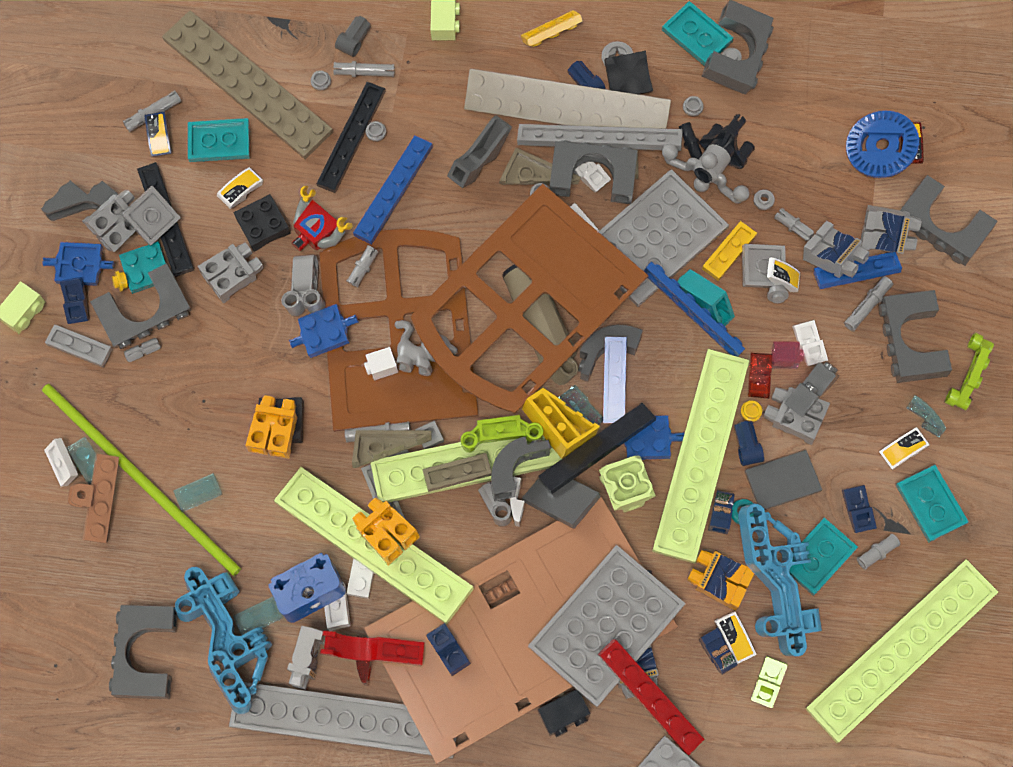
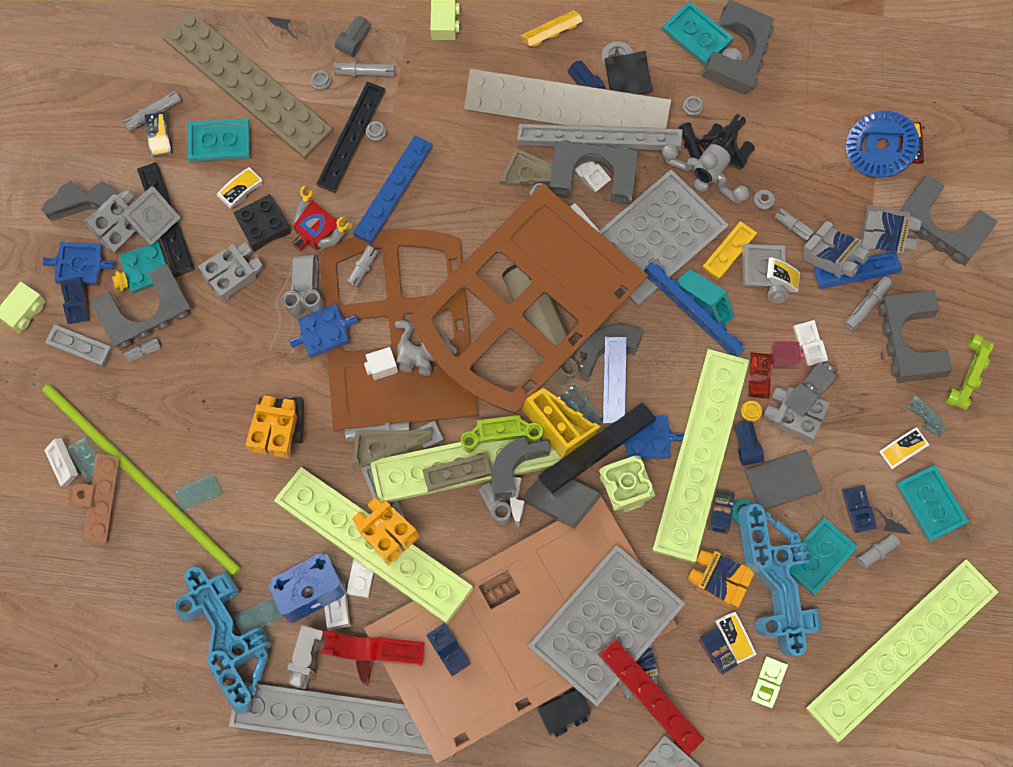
(133, 623): dark grey arch -> none
(484, 150): dark grey arch -> none

